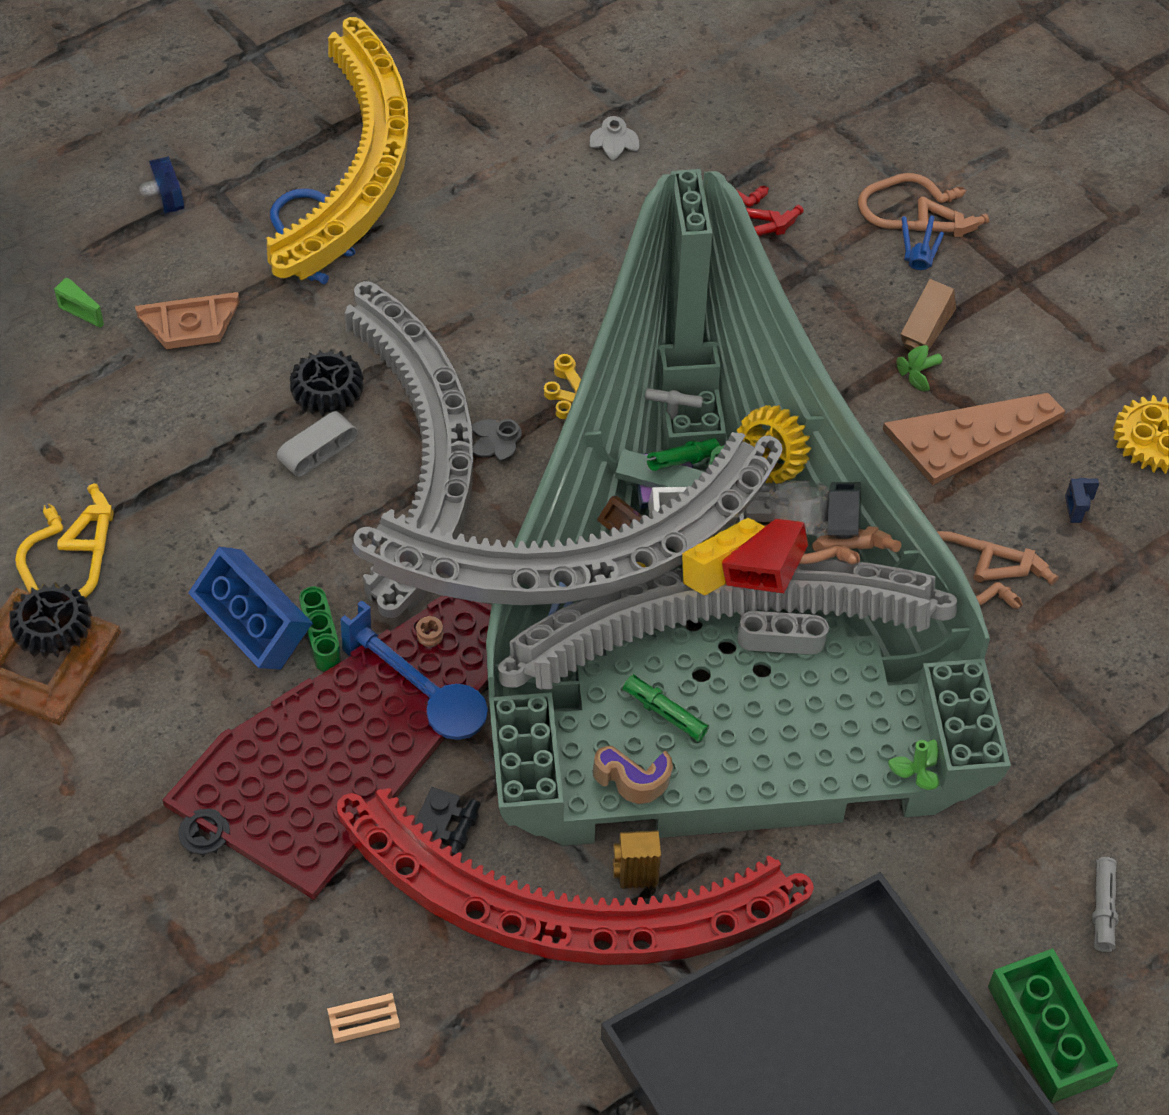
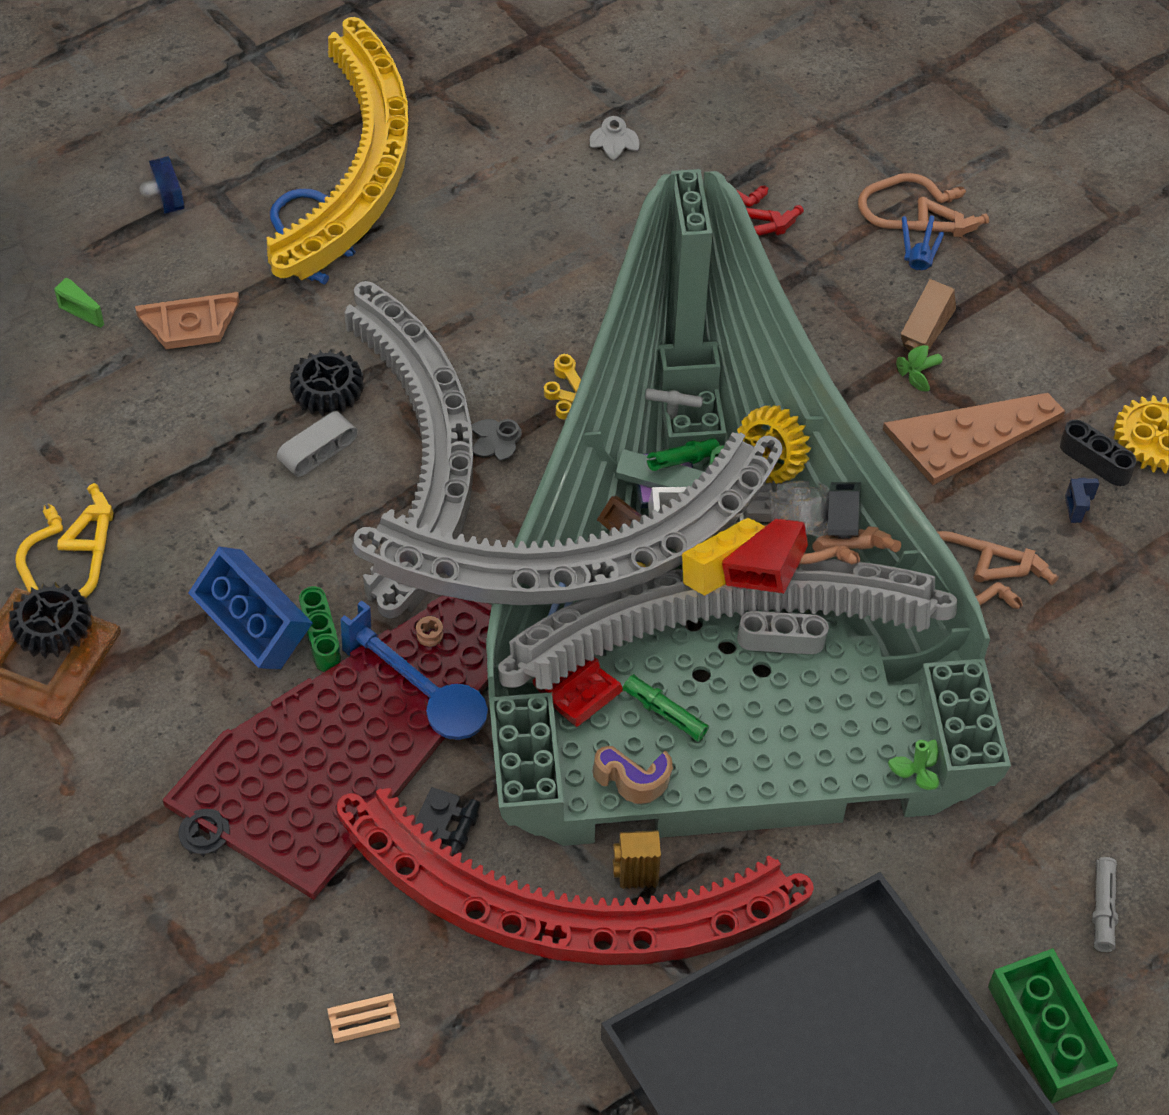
(583, 692): none -> red slope
(1098, 452): none -> black beam

